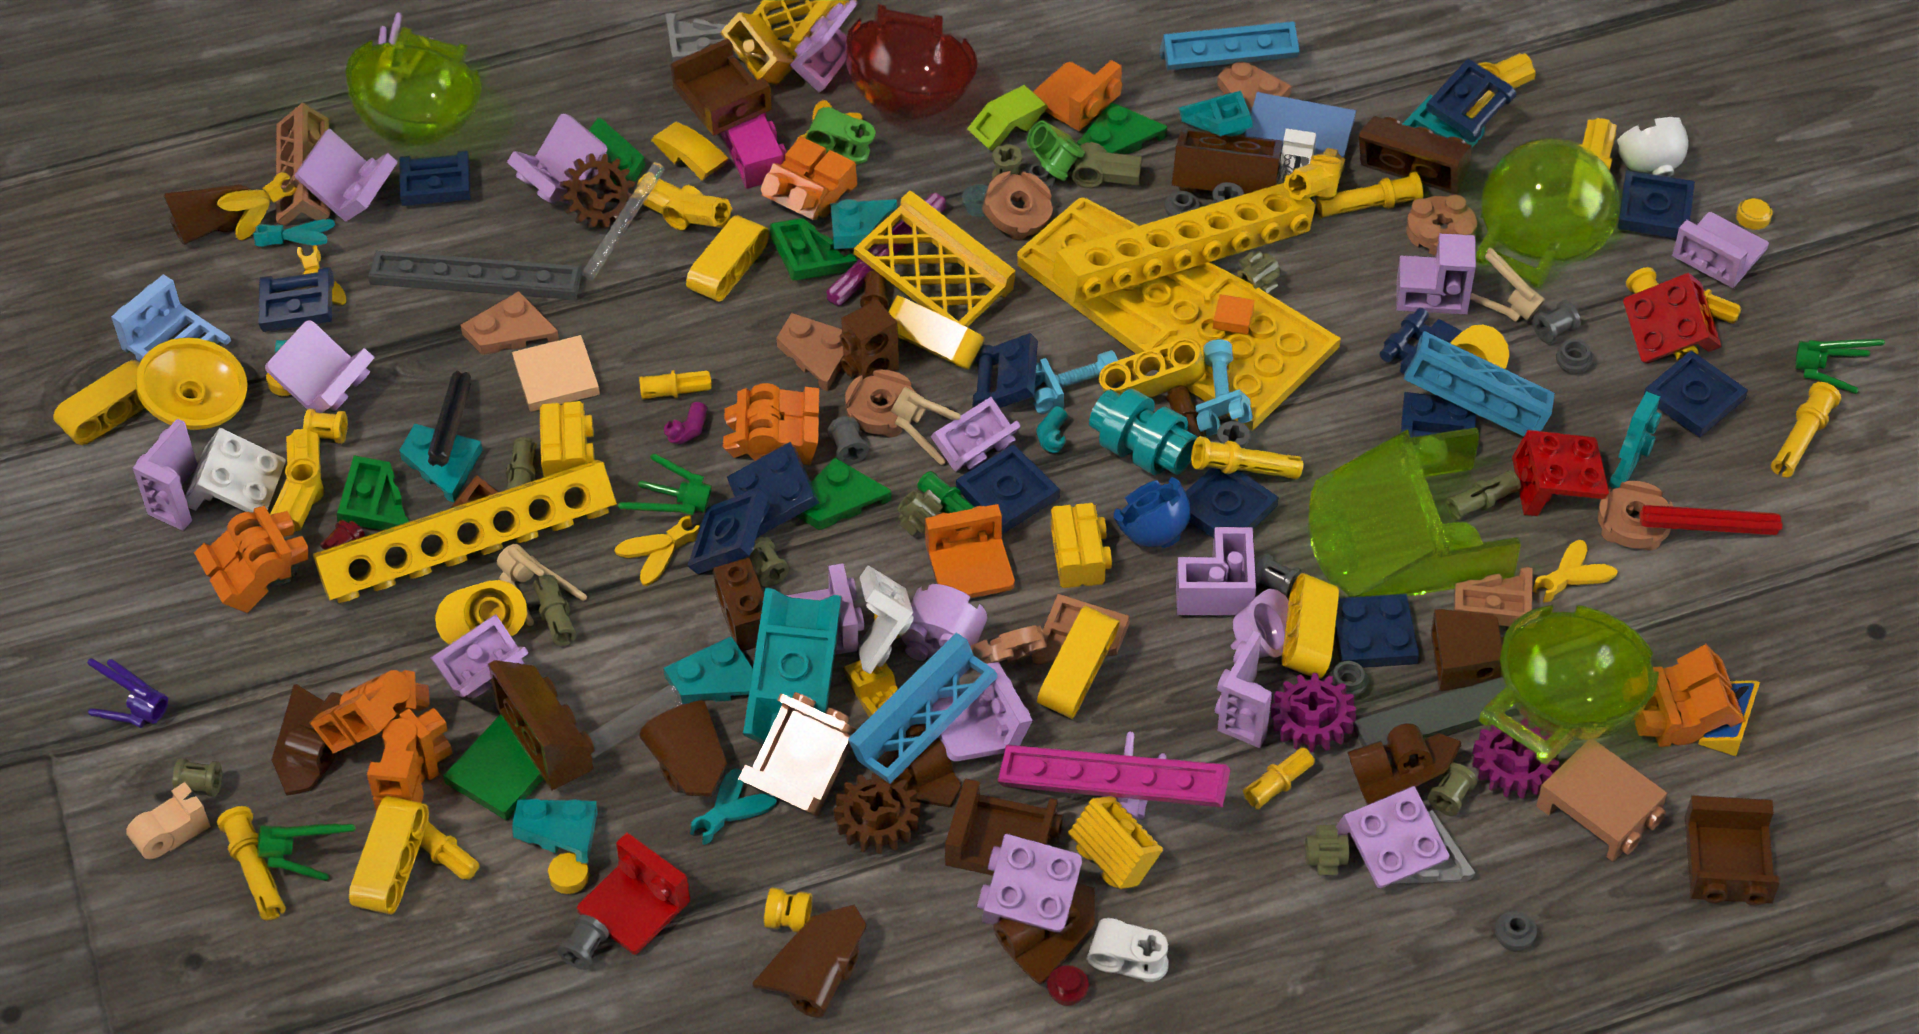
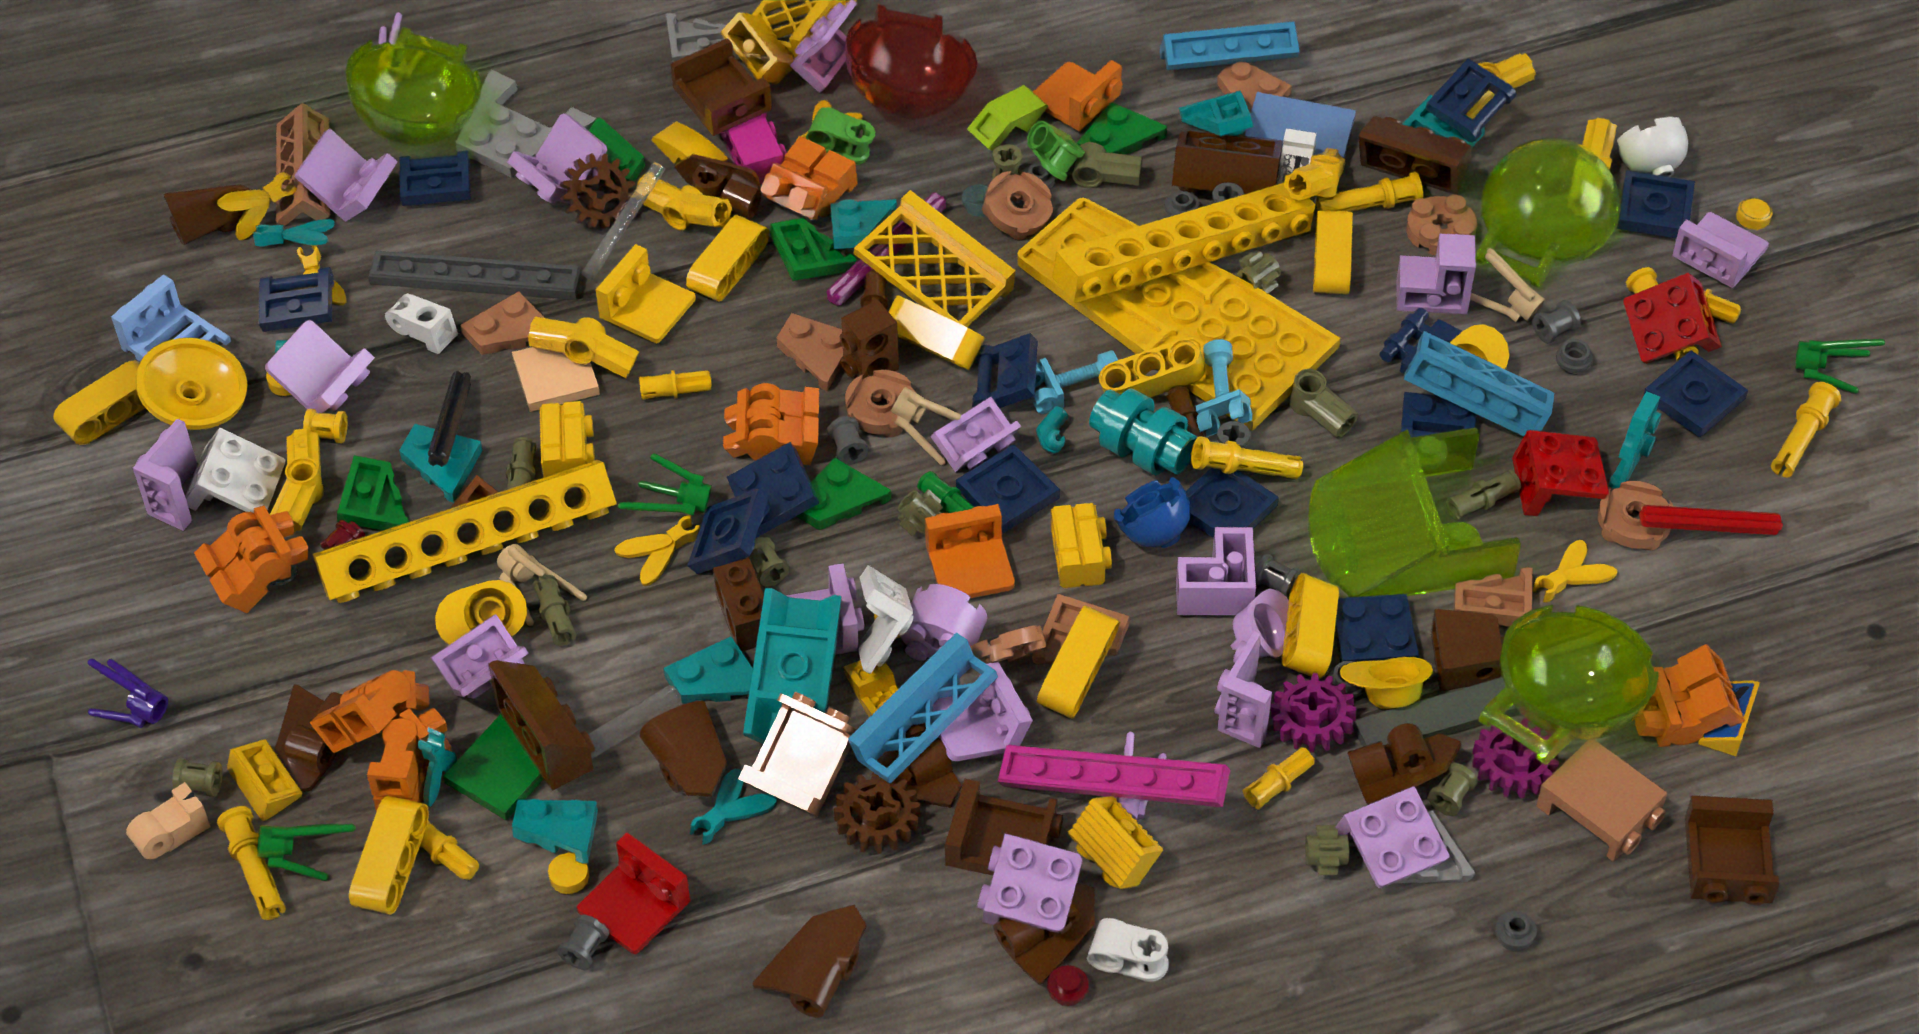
(262, 778): none -> yellow slope
(422, 321): none -> white leg
(439, 760): none -> teal piece
(498, 131): none -> light grey wing
(583, 343): none -> yellow piece
(640, 299): none -> yellow bracket
(682, 432): magenta arm -> none
(725, 181): none -> reddish brown panel
(787, 909): yellow wheel -> none
(1233, 314): orange tile -> none
(1316, 400): none -> olive piece
(1333, 252): none -> yellow beam
(1390, 681): none -> yellow piece

